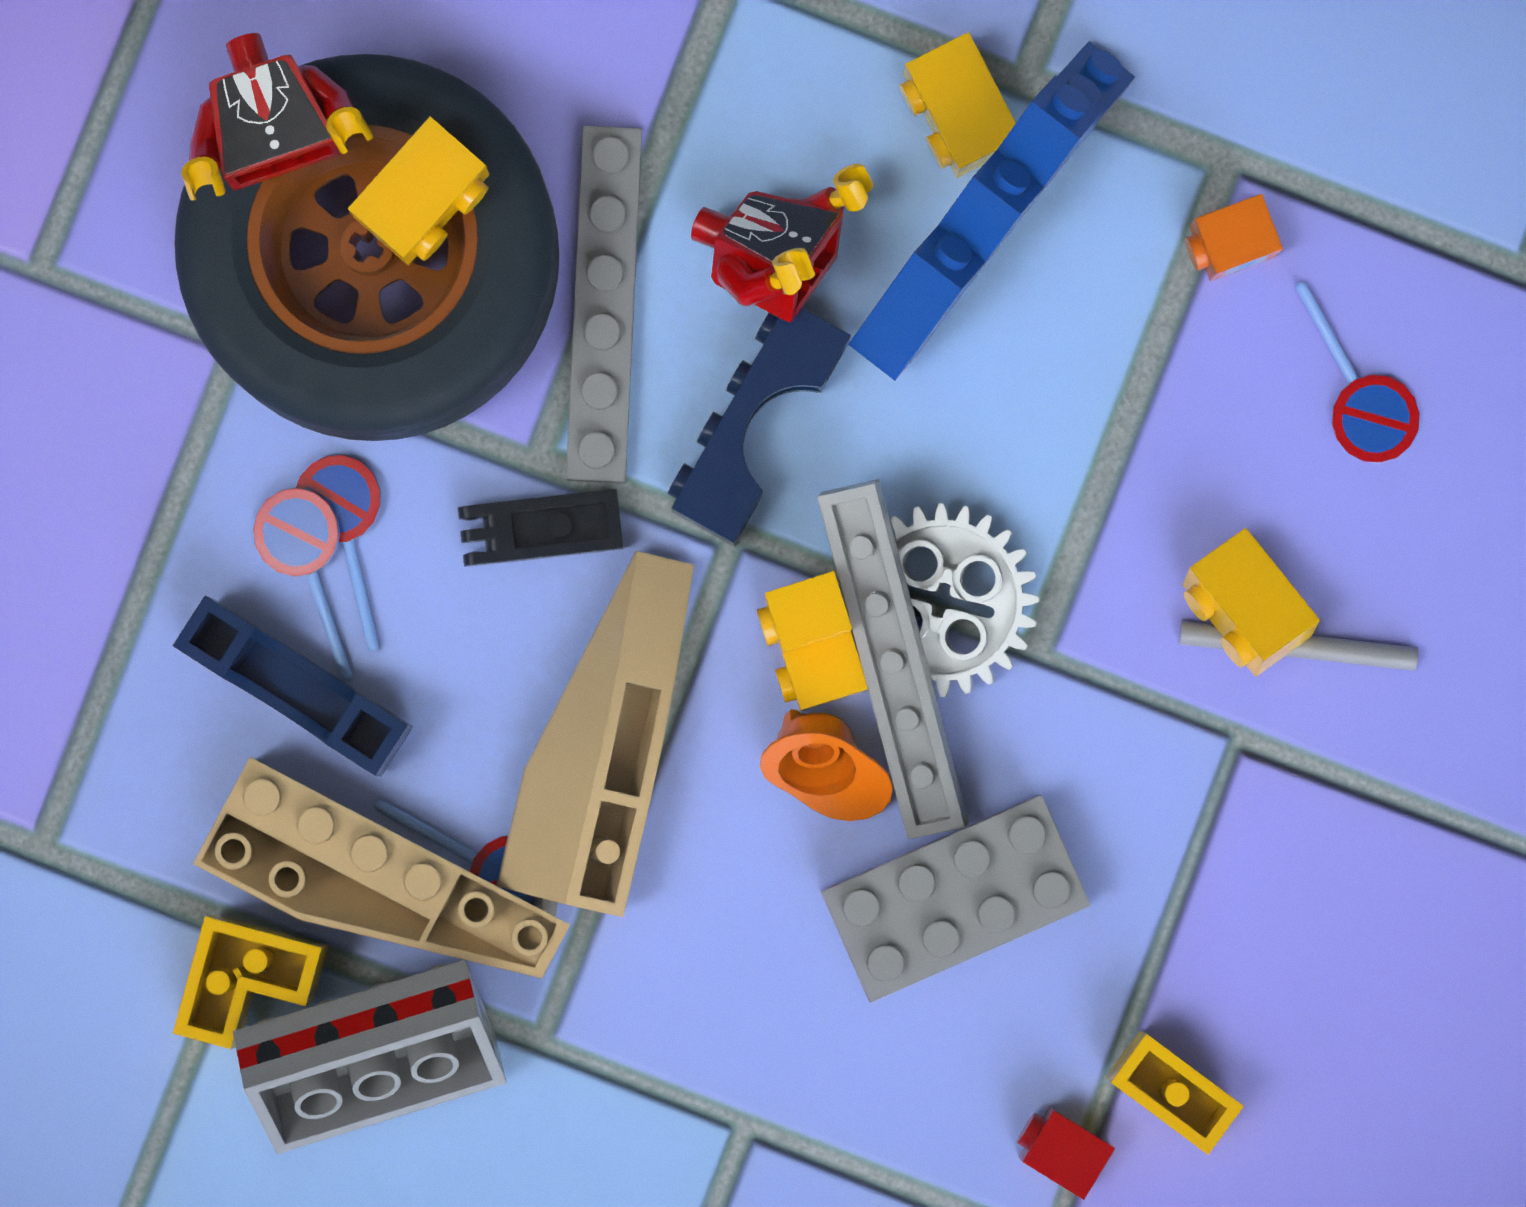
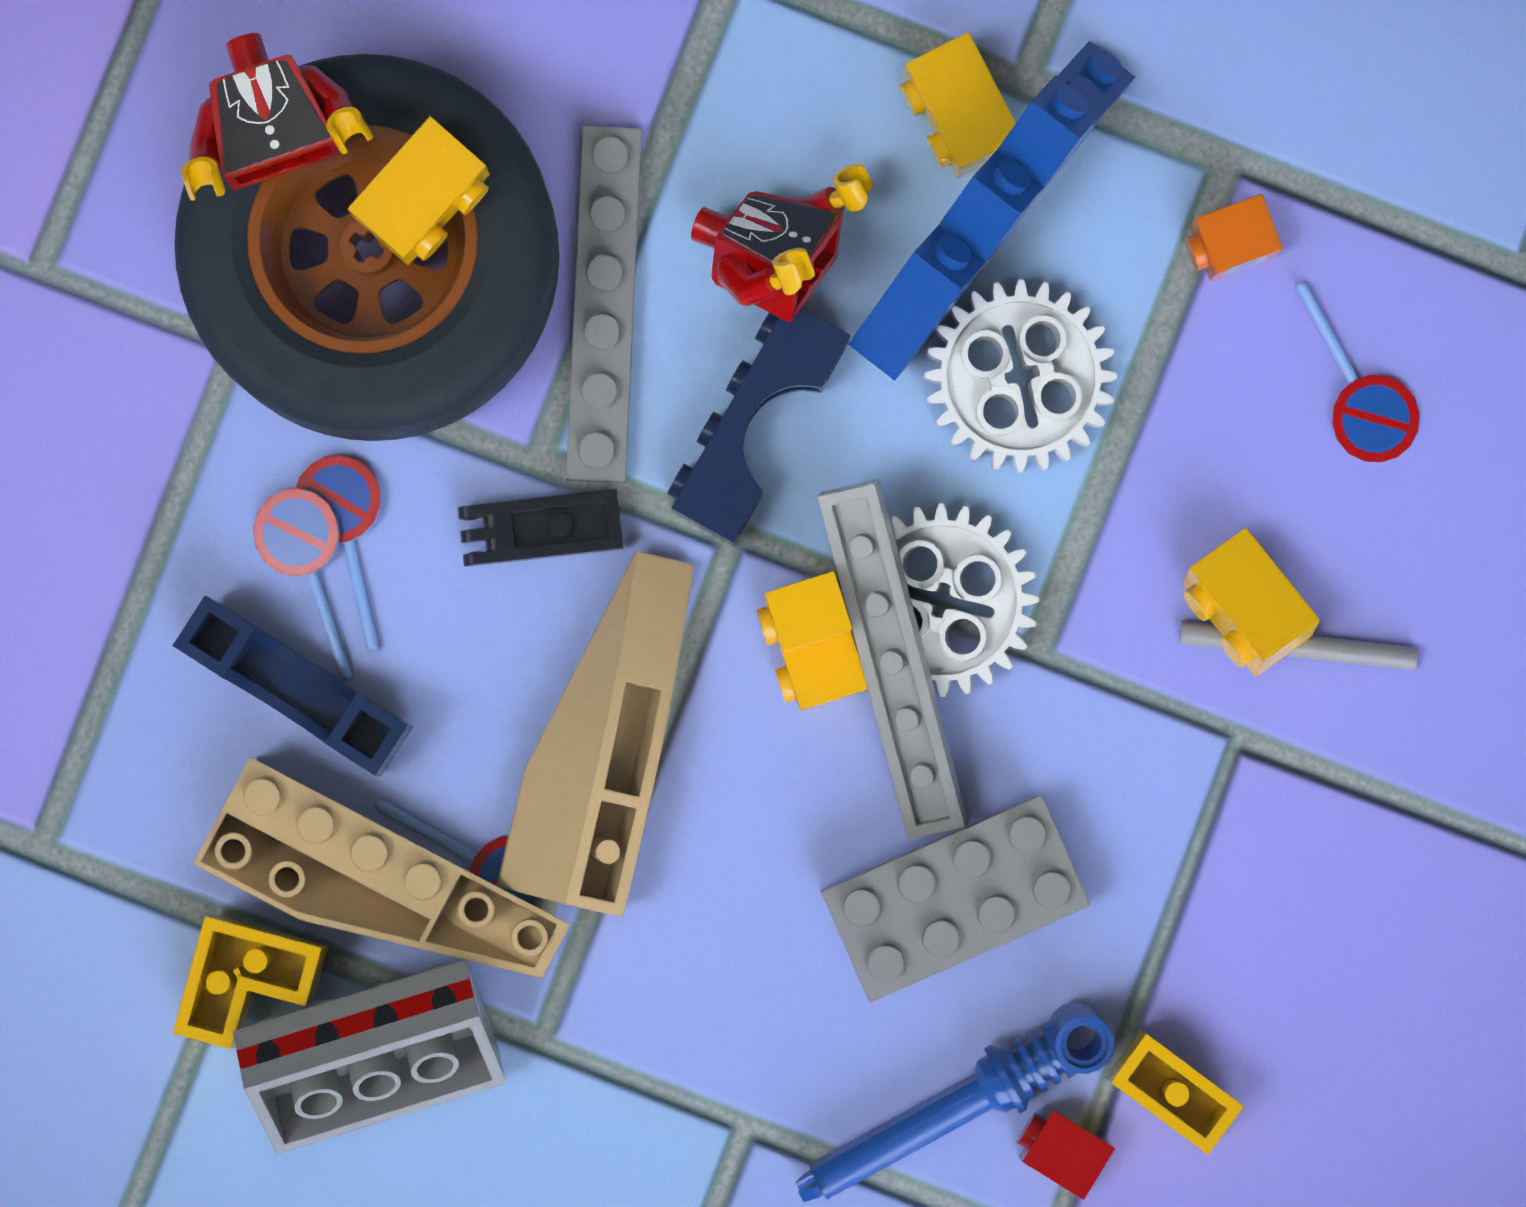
(825, 769): orange piece -> none
(999, 1082): none -> blue piece
(1072, 364): none -> white gear

